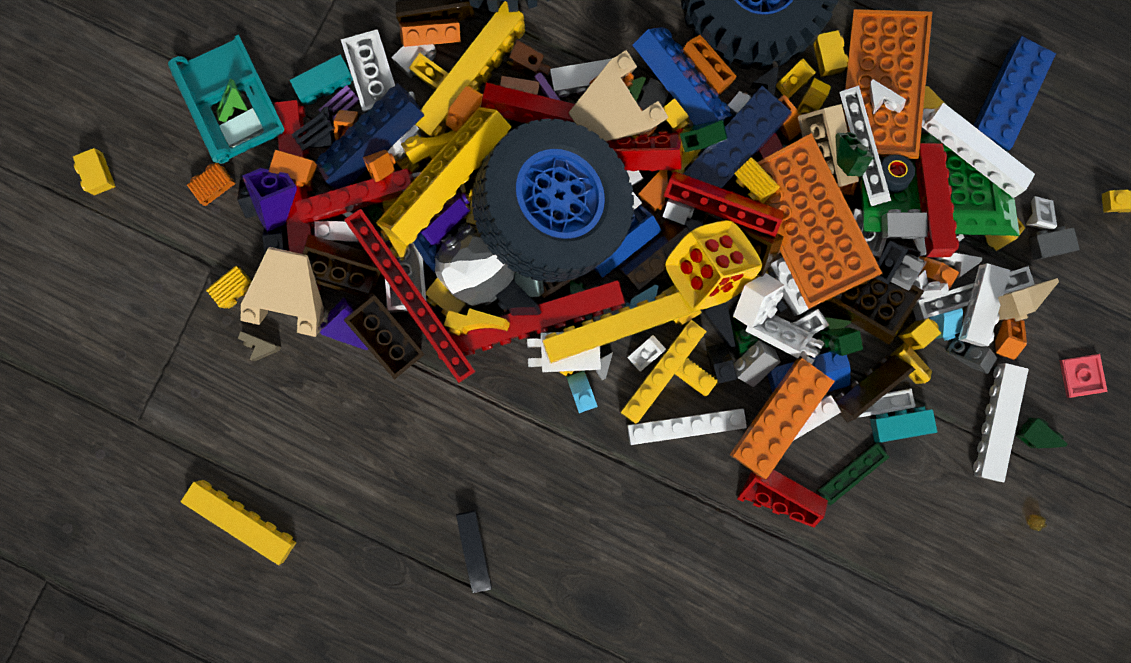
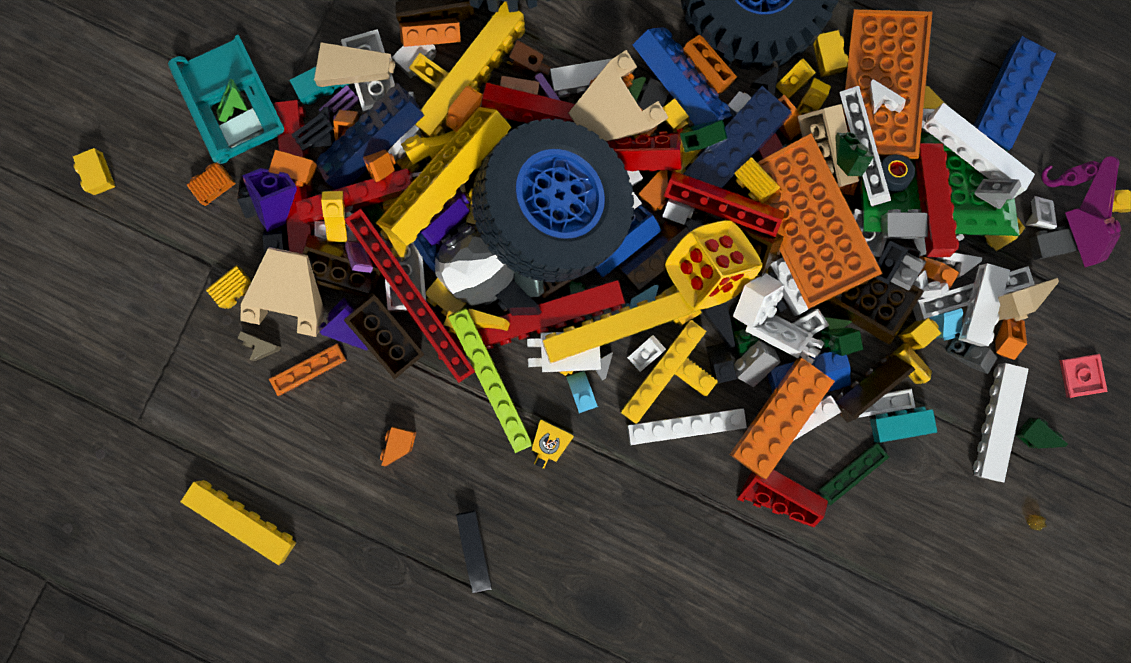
(308, 369): none -> orange tile
(334, 216): none -> yellow slope
(351, 65): none -> tan slope
(358, 257): none -> medium lavender tile
(398, 445): none -> orange slope
(490, 379): none -> lime plate
(549, 443): none -> yellow torso
(997, 190): none -> light grey slope
(1093, 222): none -> magenta slope

